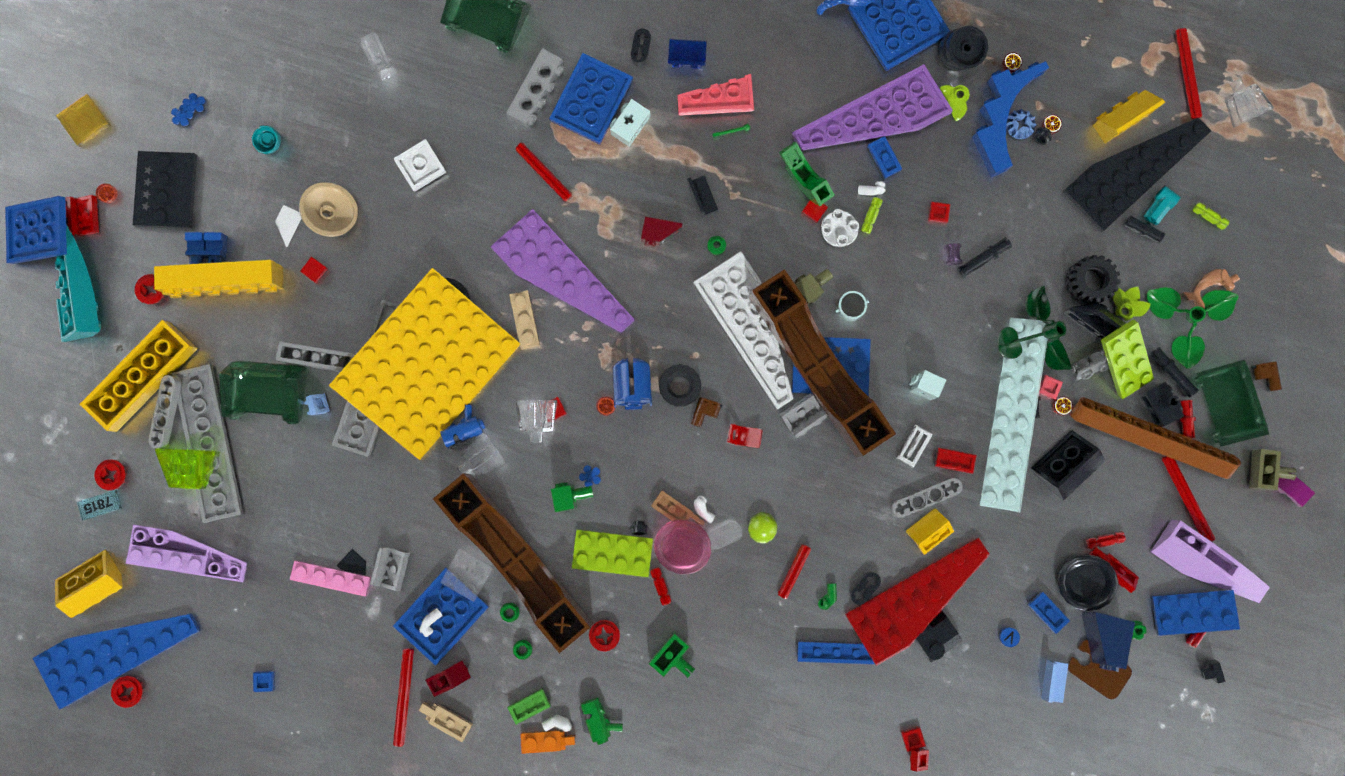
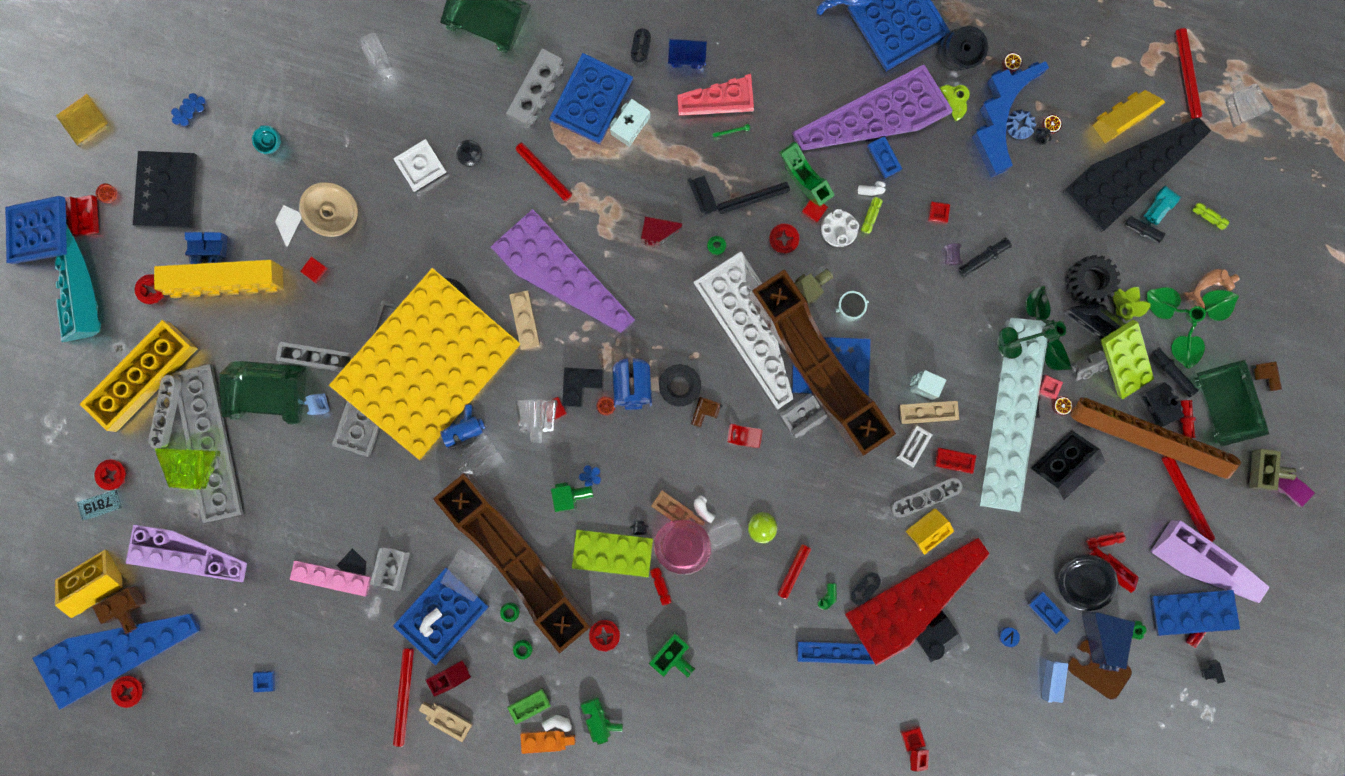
(119, 607): none -> reddish brown brick
(468, 152): none -> black brick
(578, 380): none -> black brick
(753, 197): none -> black axle
(790, 232): none -> red gear
(929, 412): none -> tan plate

